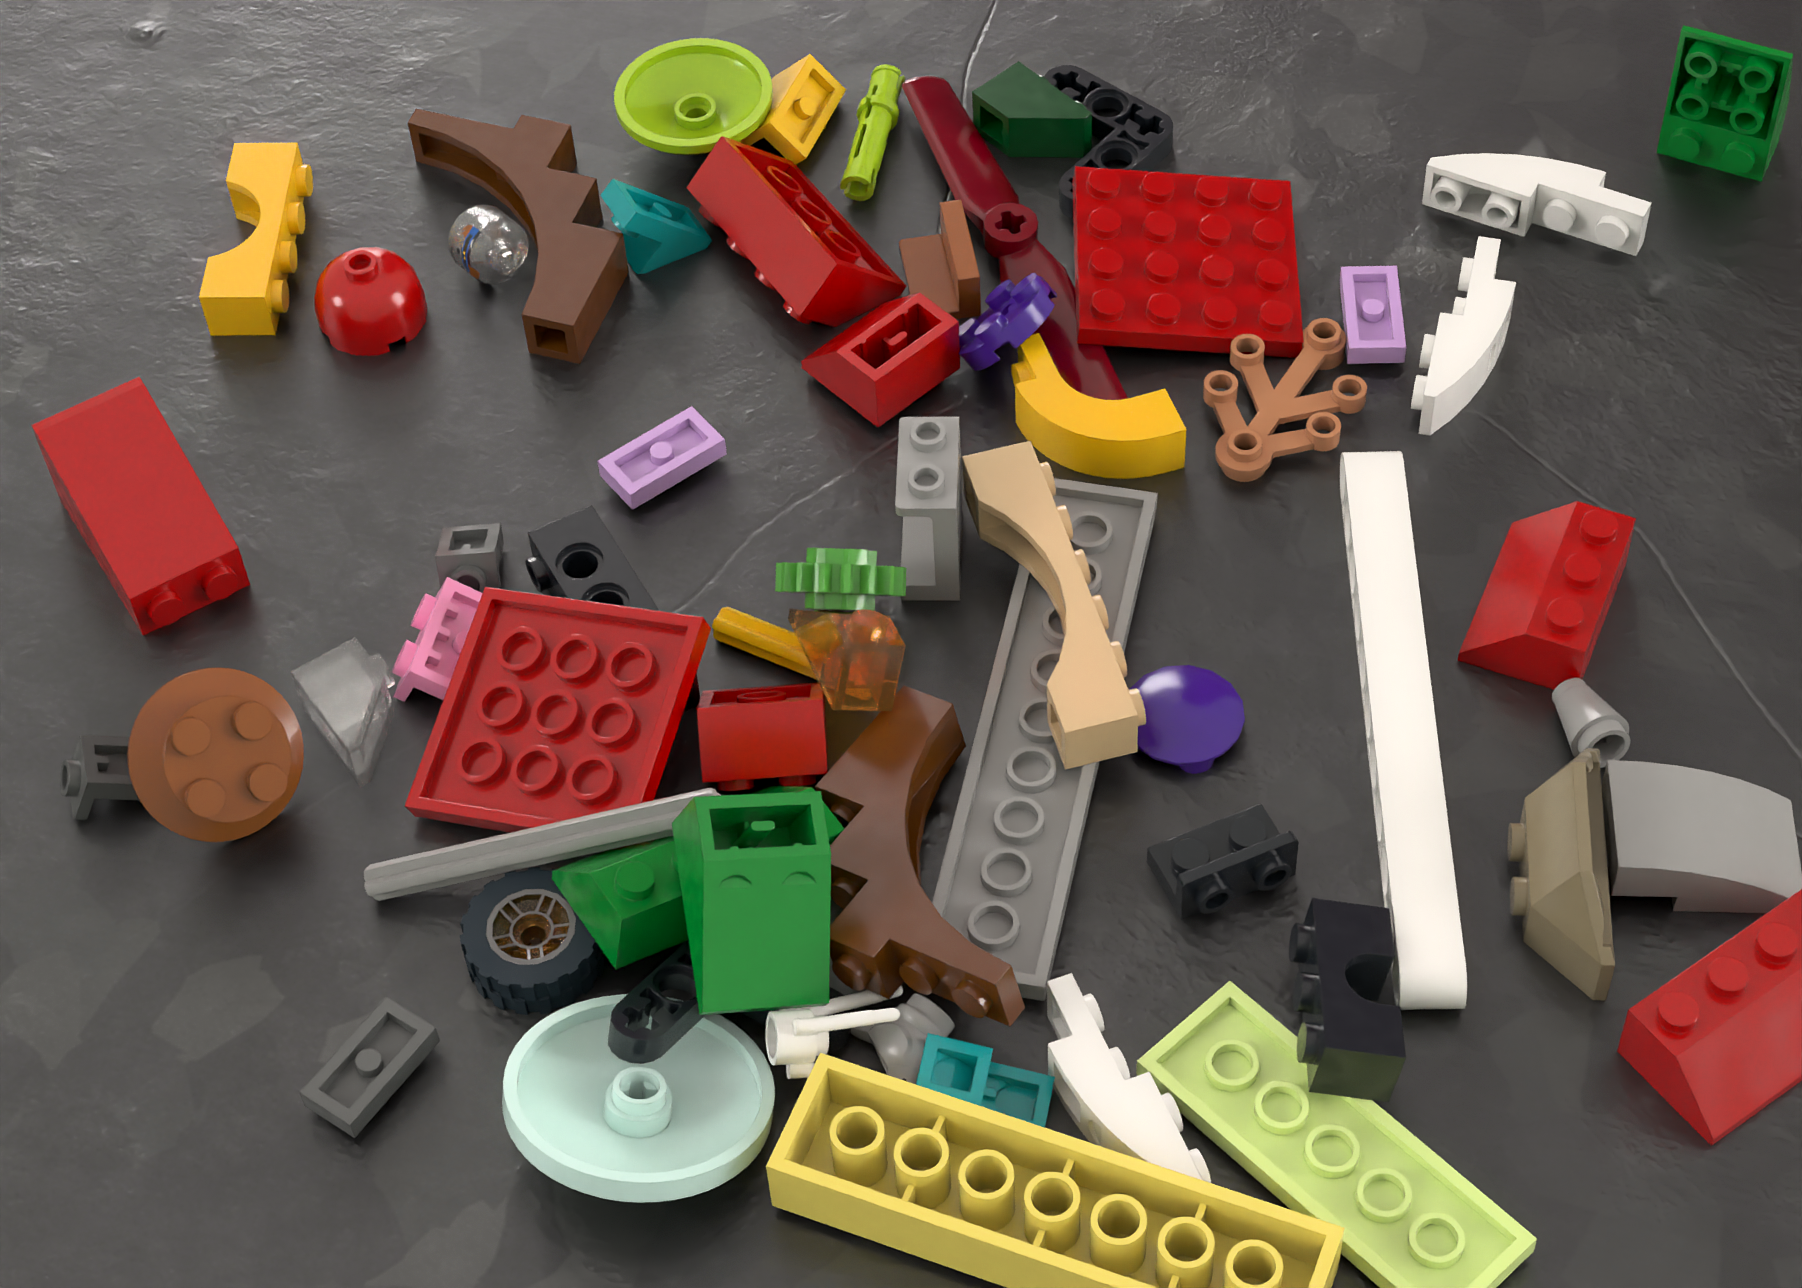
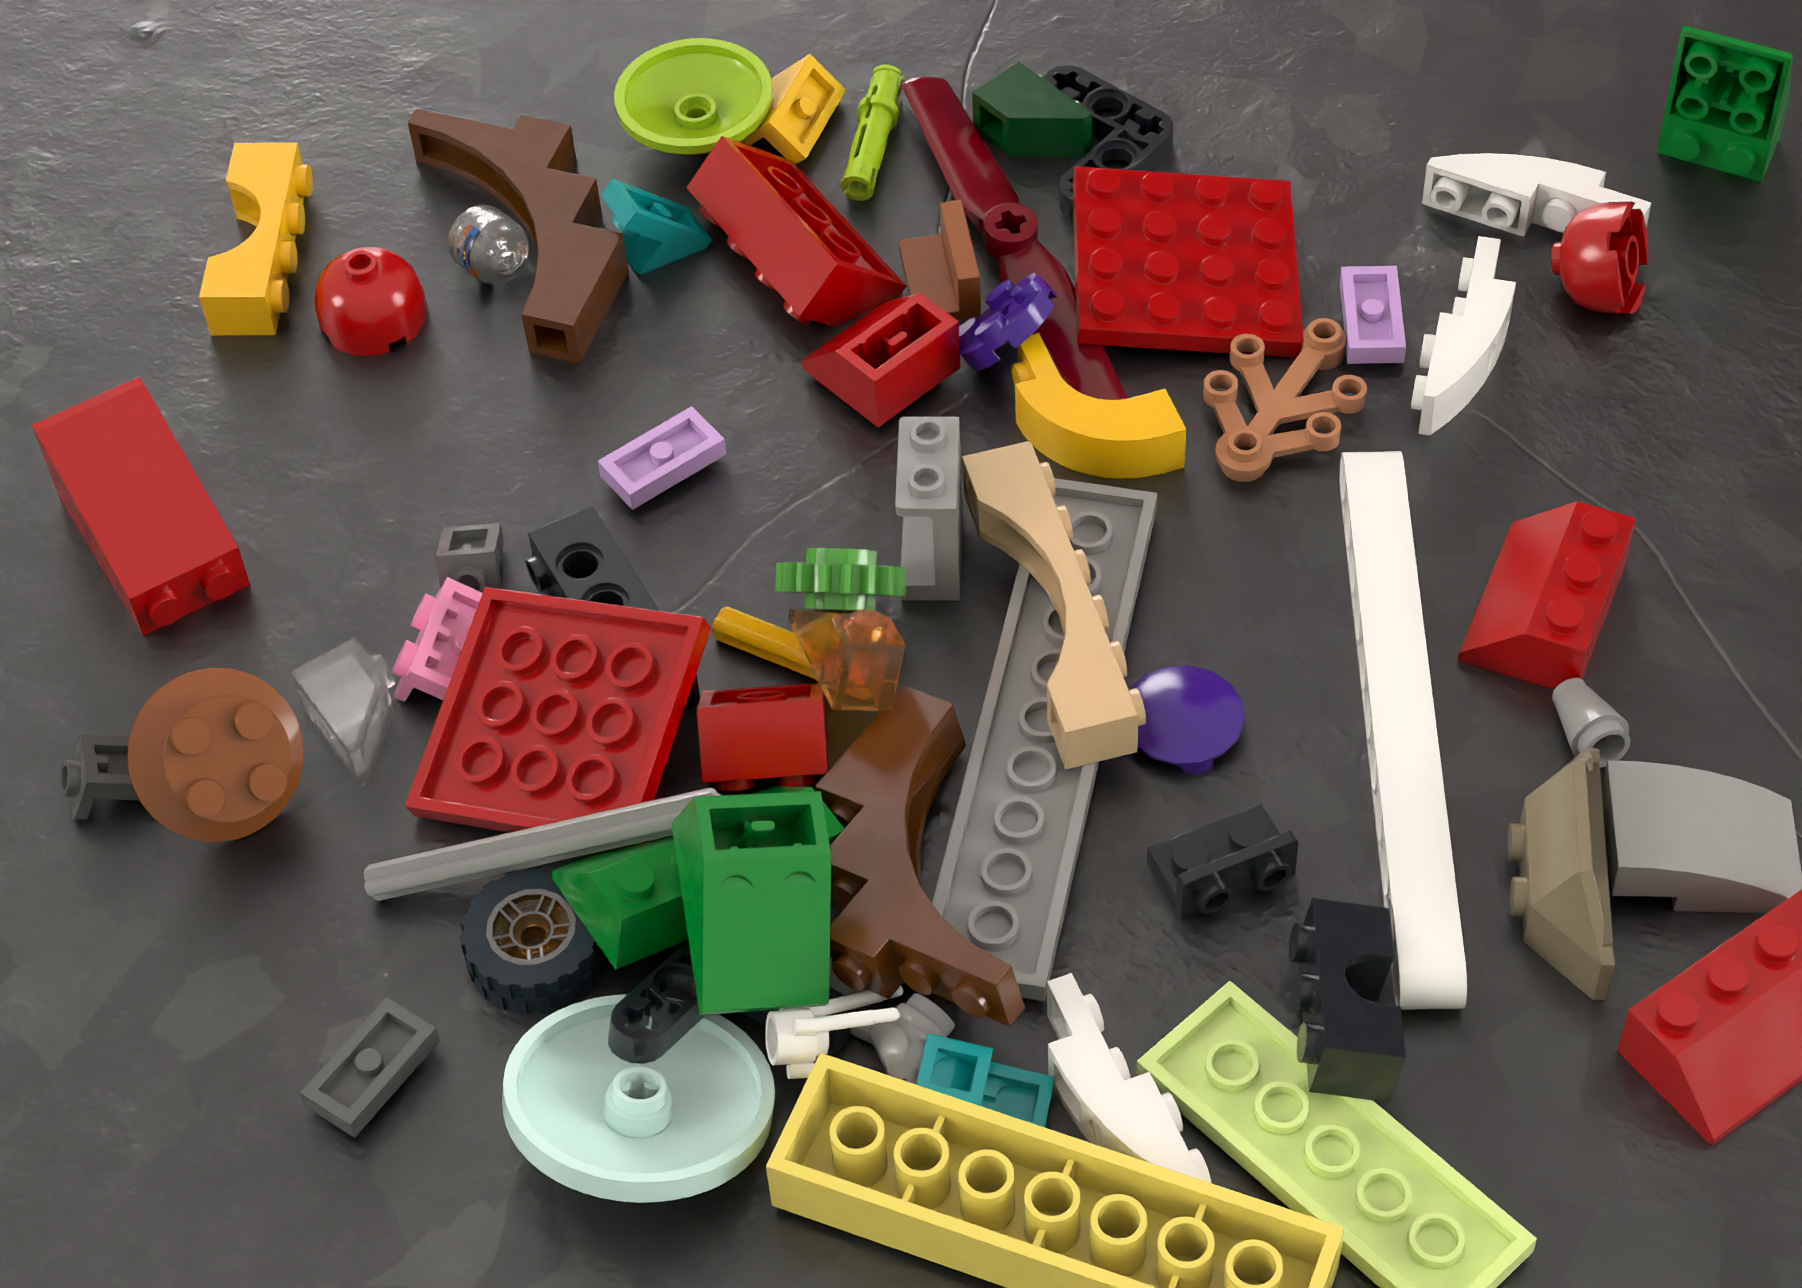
(1602, 257): none -> red cylinder

